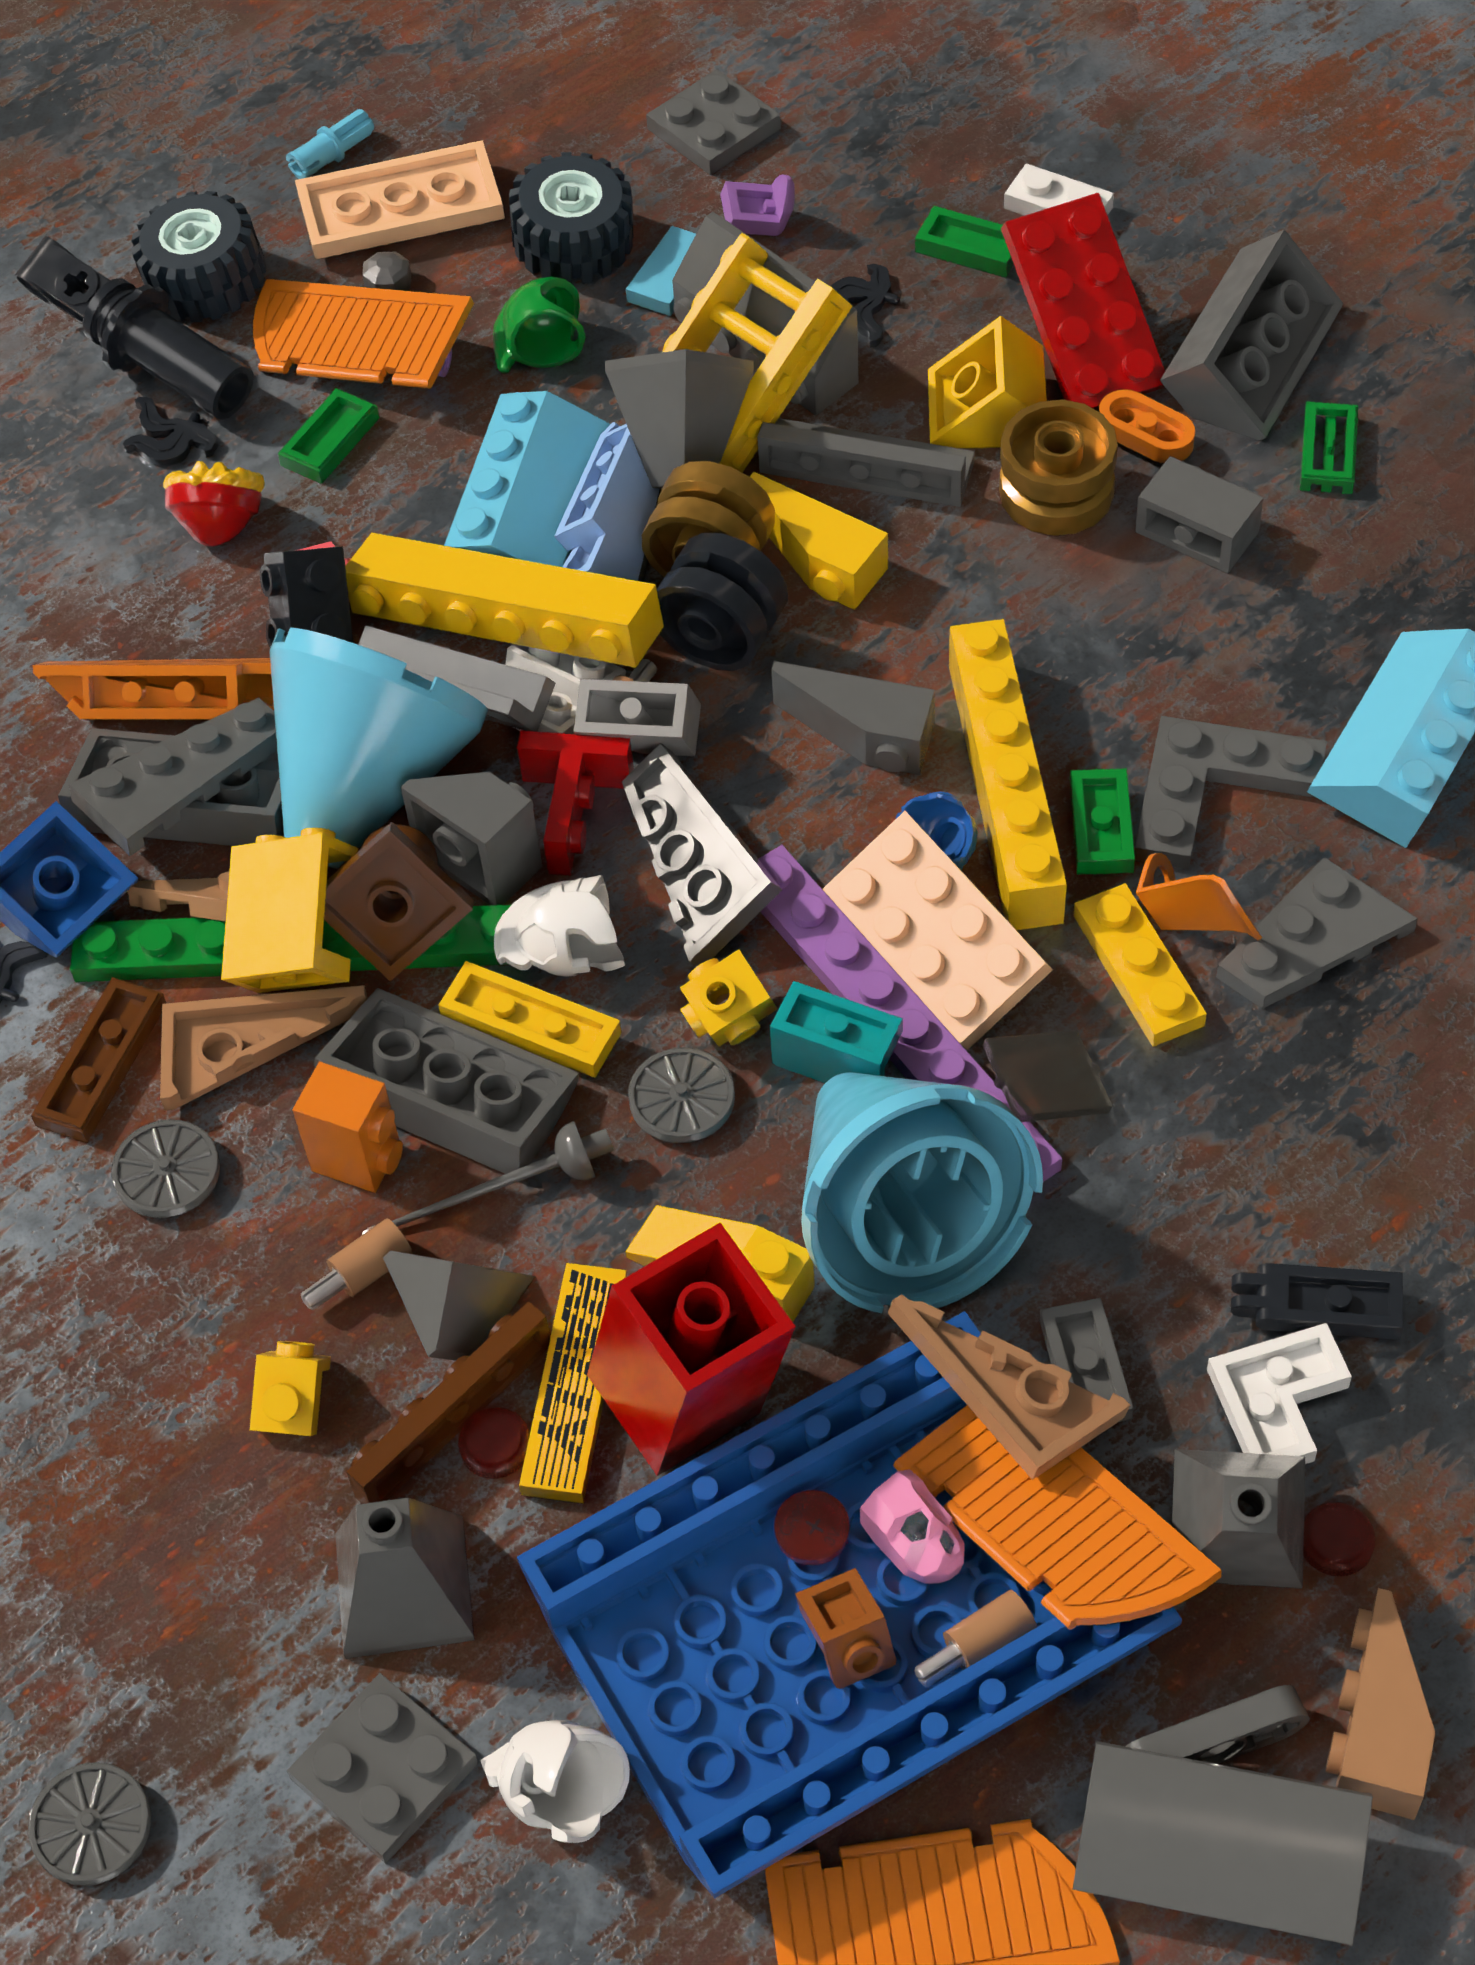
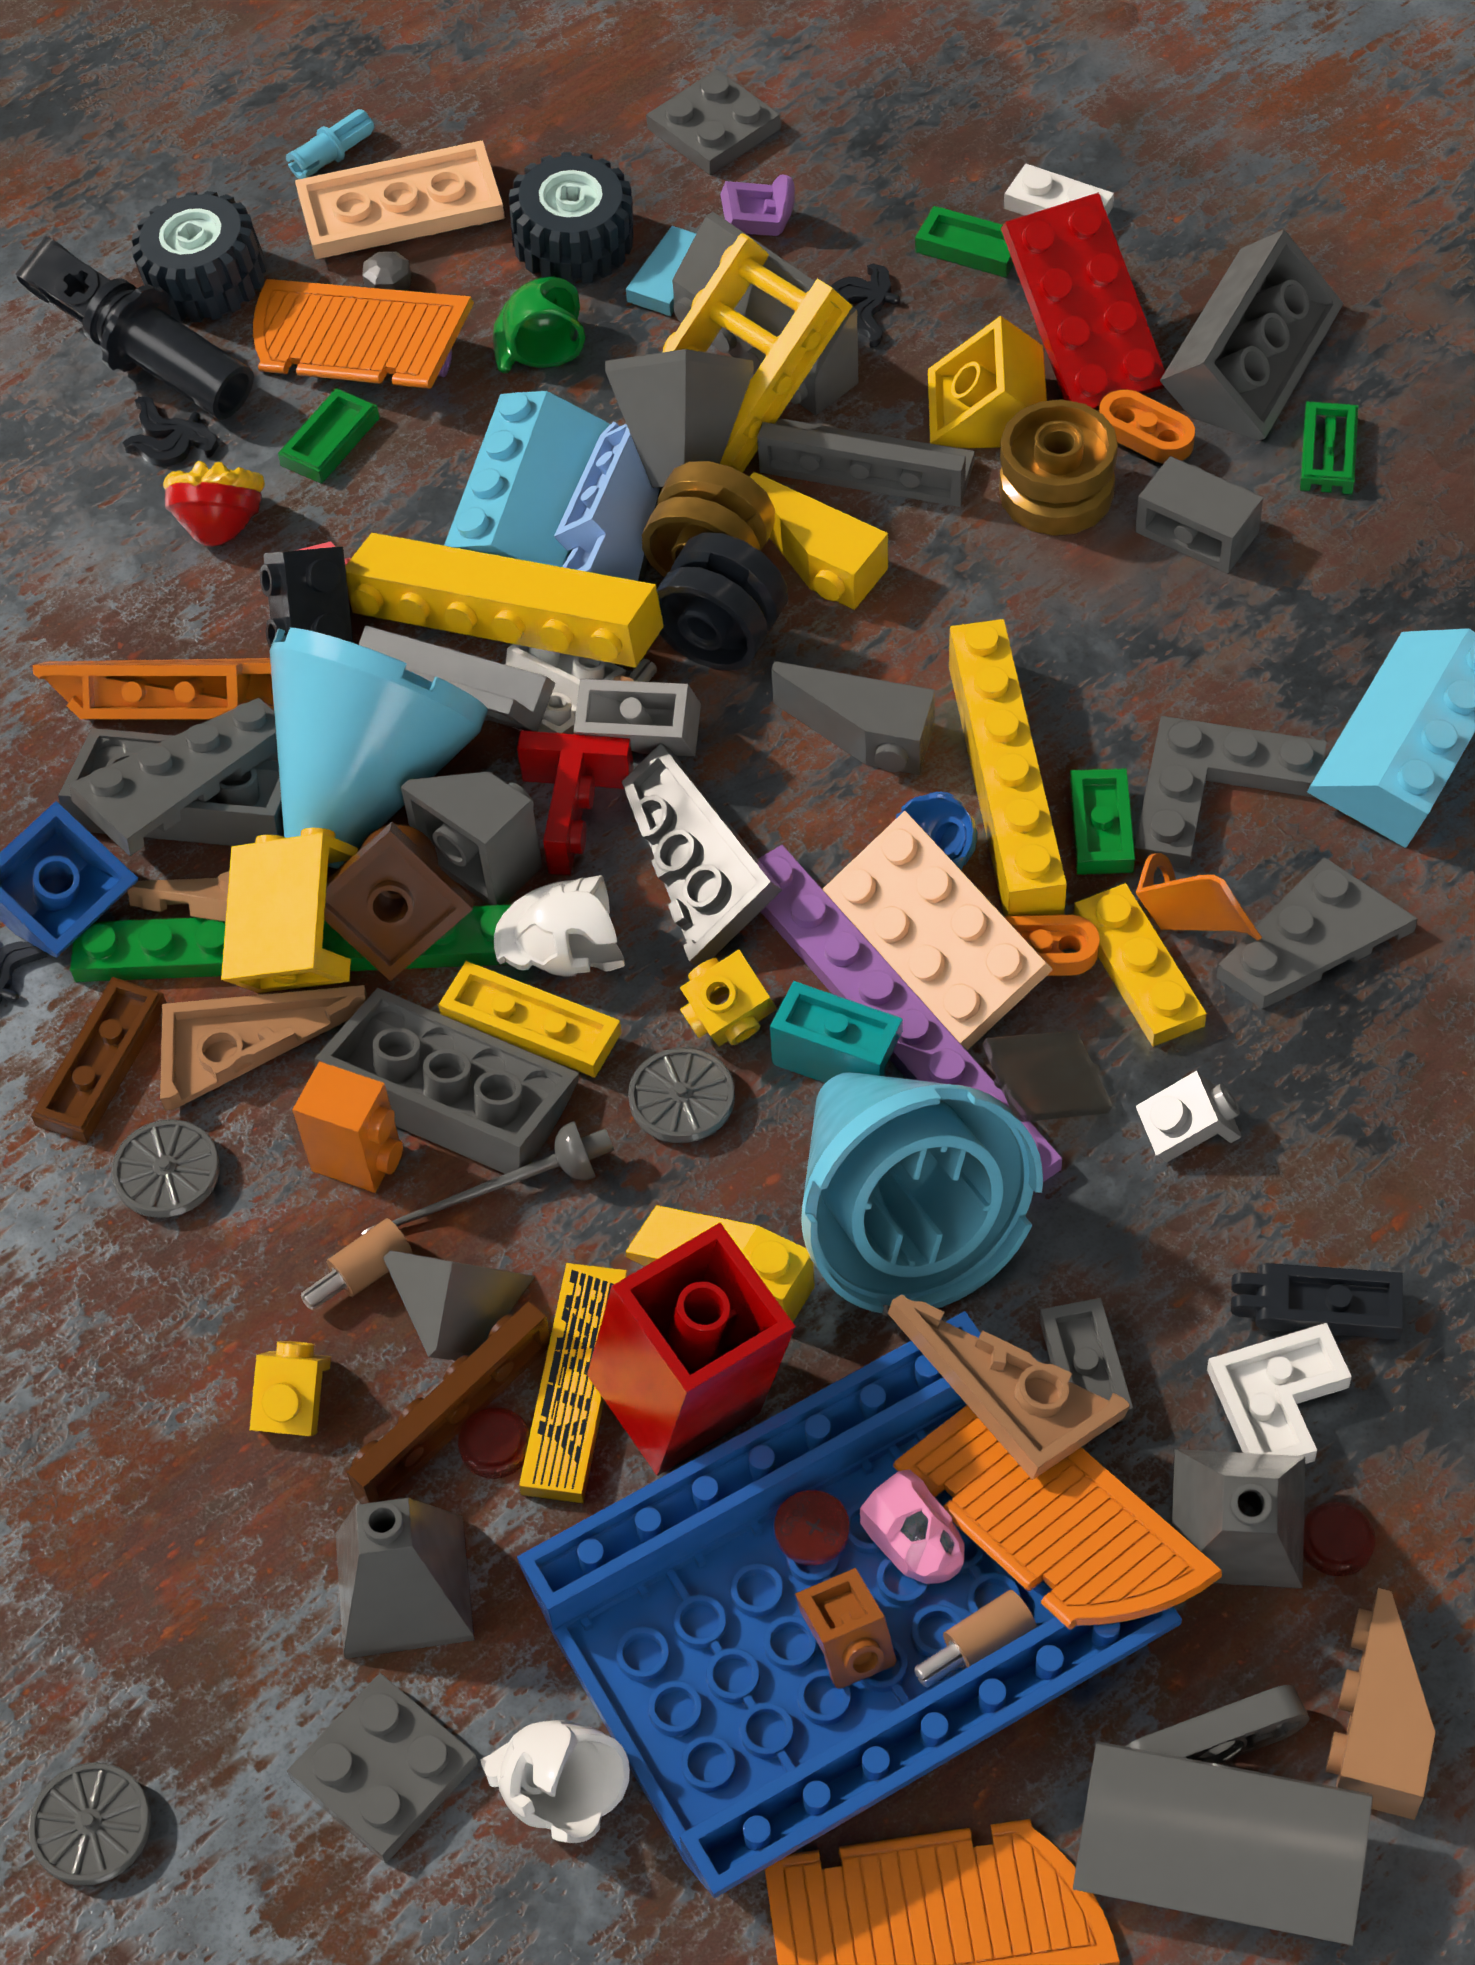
(1057, 932): none -> orange plate
(1188, 1116): none -> bracket

